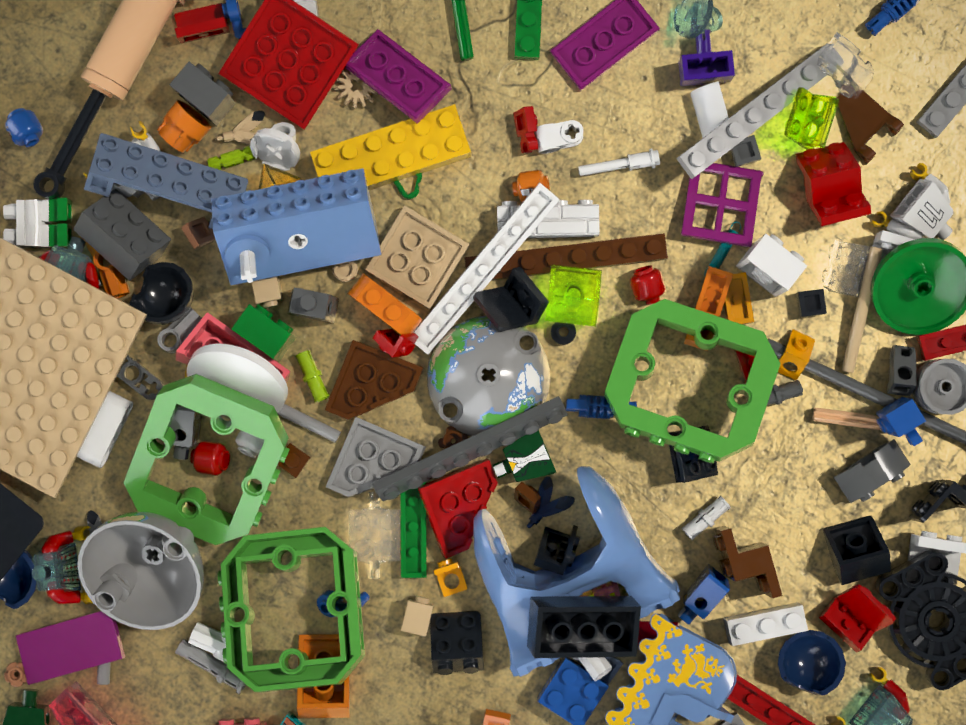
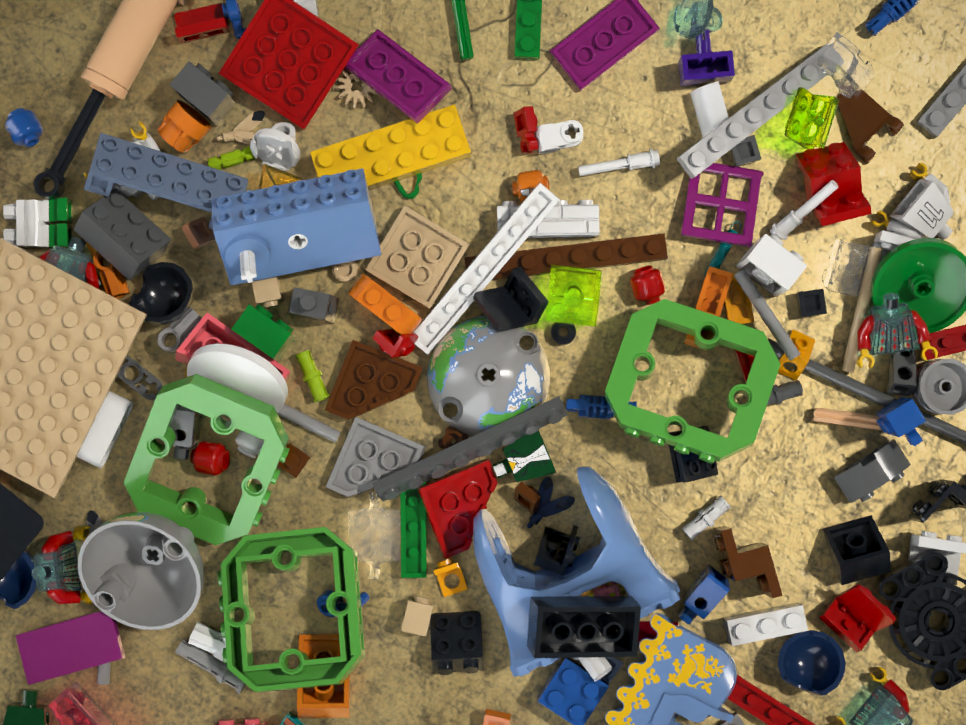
(10, 676): nougat plate -> none
(767, 315): none -> light grey piece
(796, 217): none -> white pin
(891, 330): none -> torso

